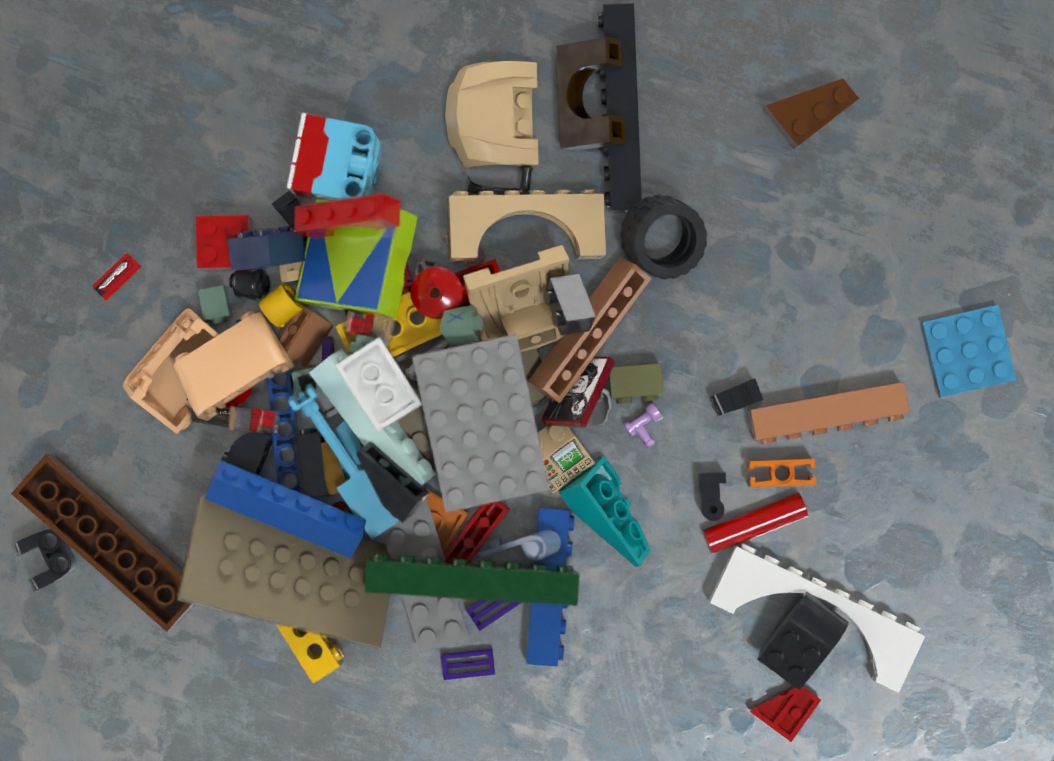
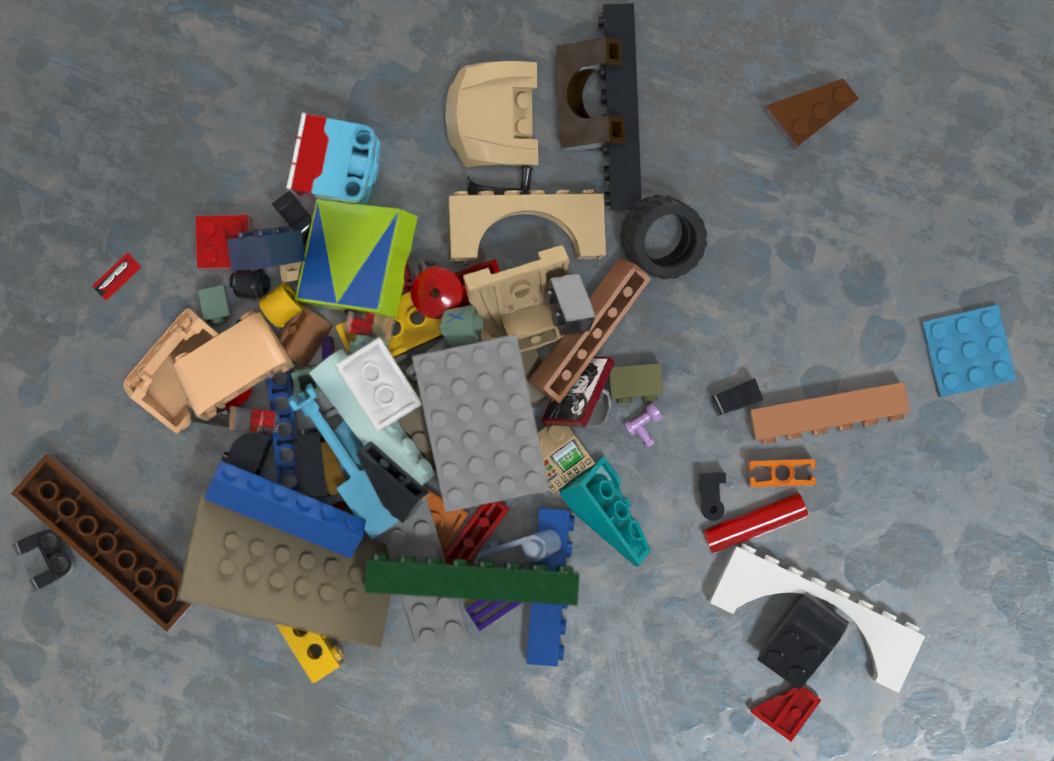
(369, 211): red arch -> none
(490, 661): dark purple tile -> none

